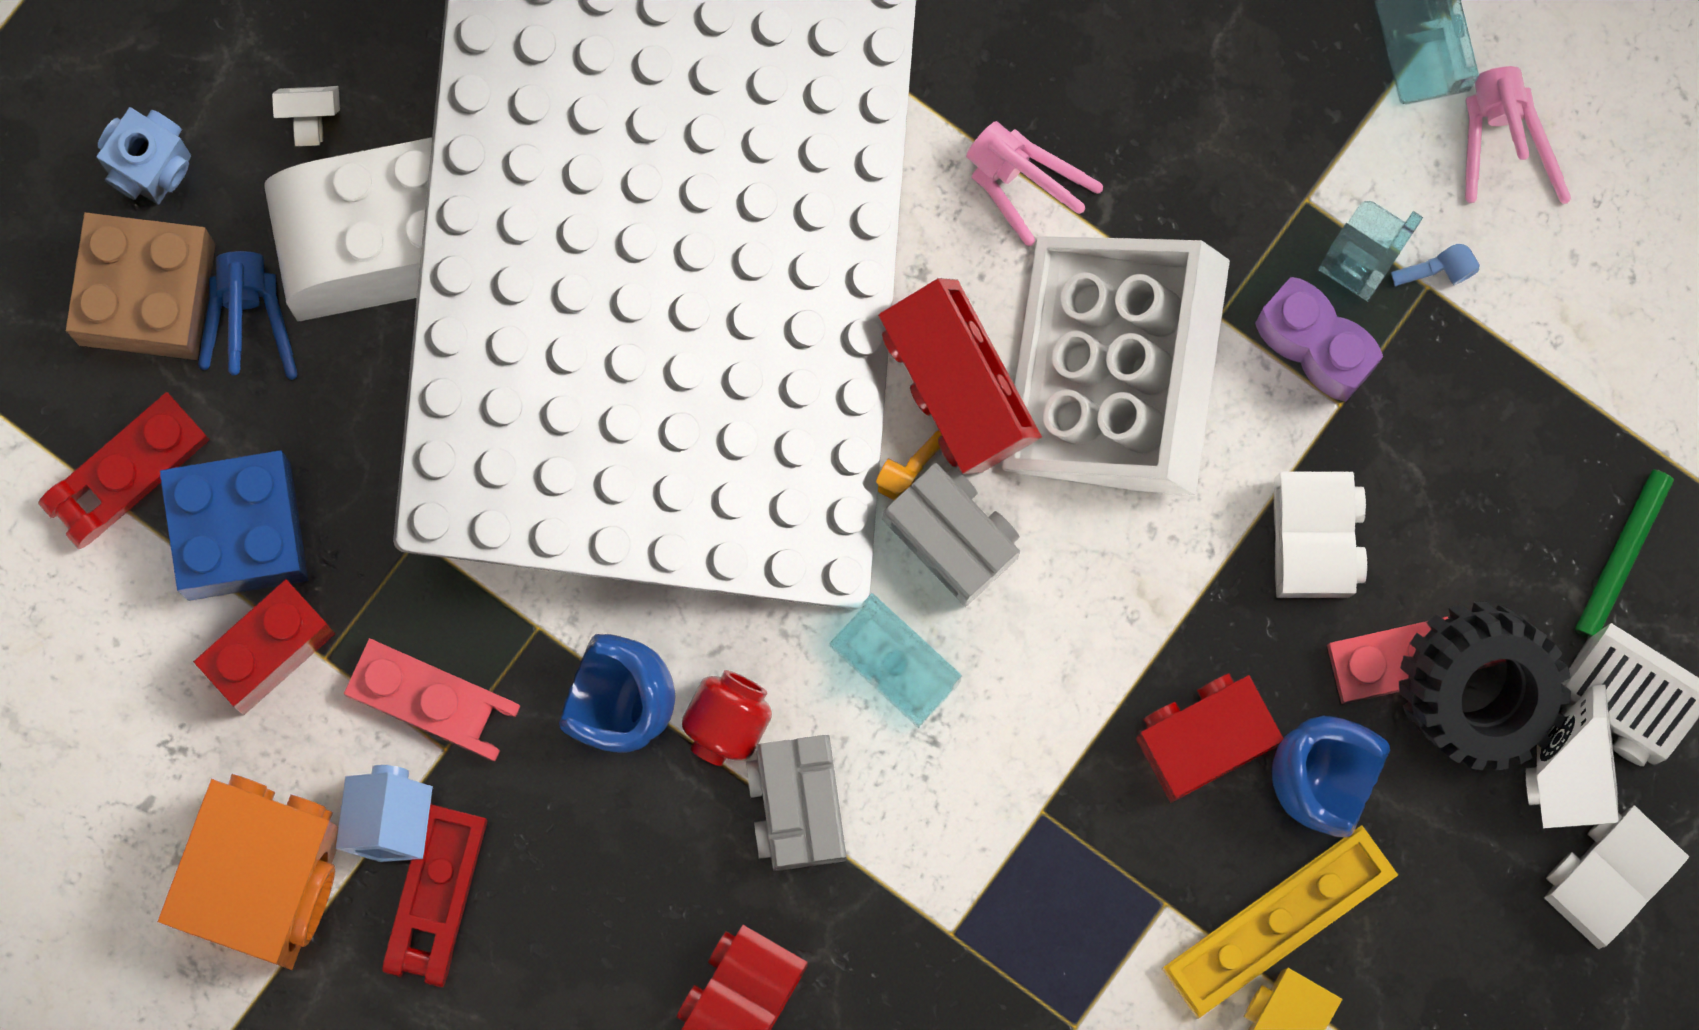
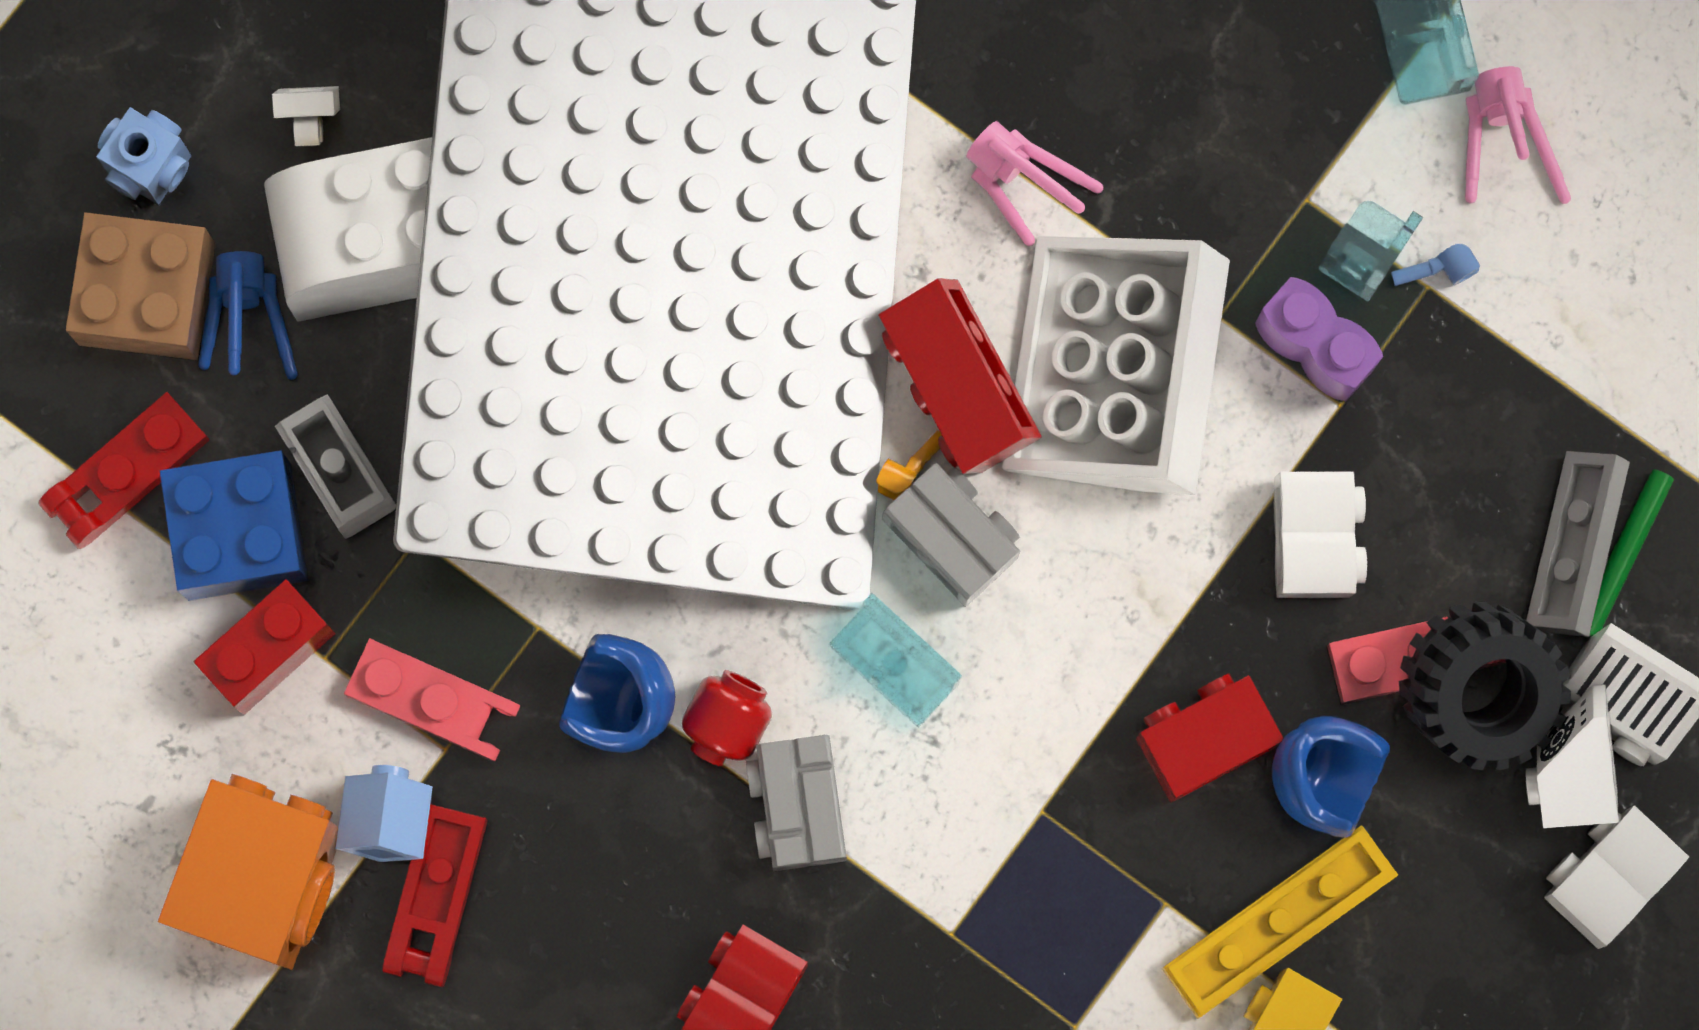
(336, 466): none -> light grey brick
(1577, 543): none -> light grey plate

